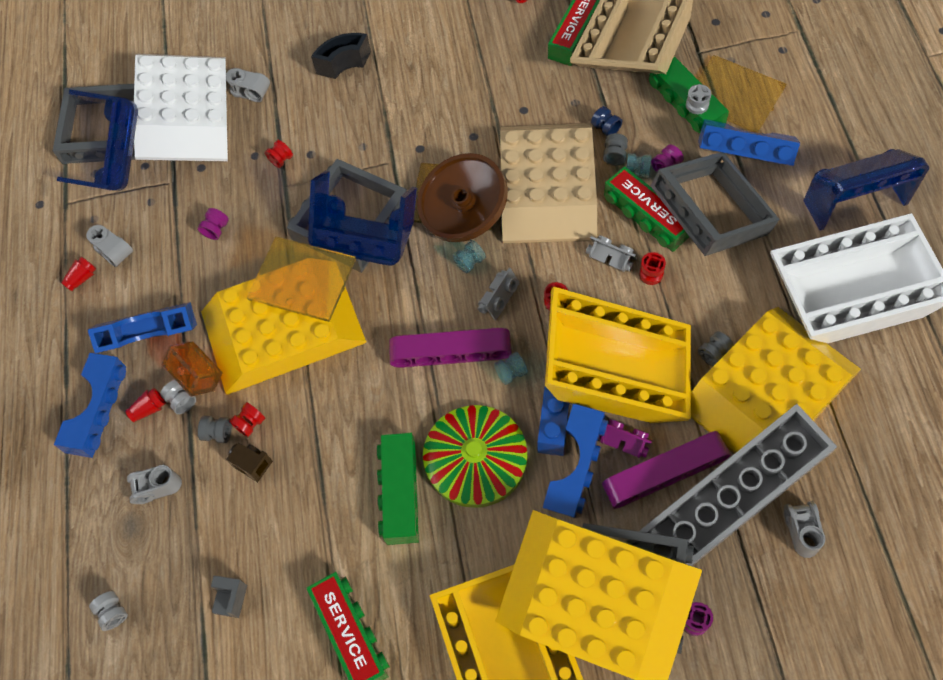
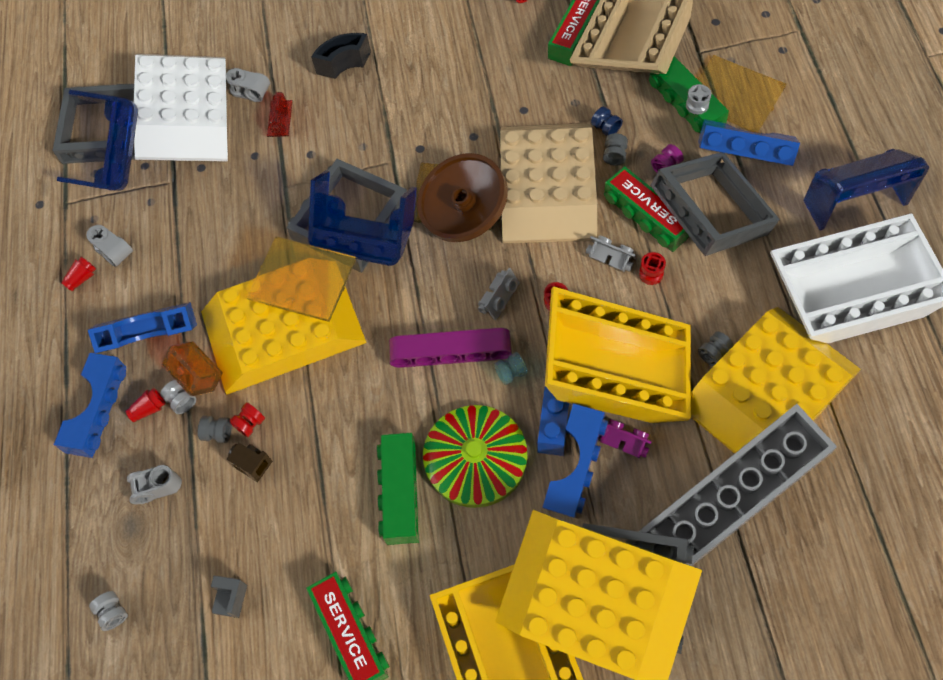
(213, 223): magenta wheel -> none
(278, 153): red wheel -> none
(279, 116): none -> clear red hinge
(469, 256): clear light blue wheel -> none
(639, 164): clear light blue wheel -> none
(665, 469): magenta beam -> none
(693, 624): magenta wheel -> none
(804, 522): light grey piece -> none

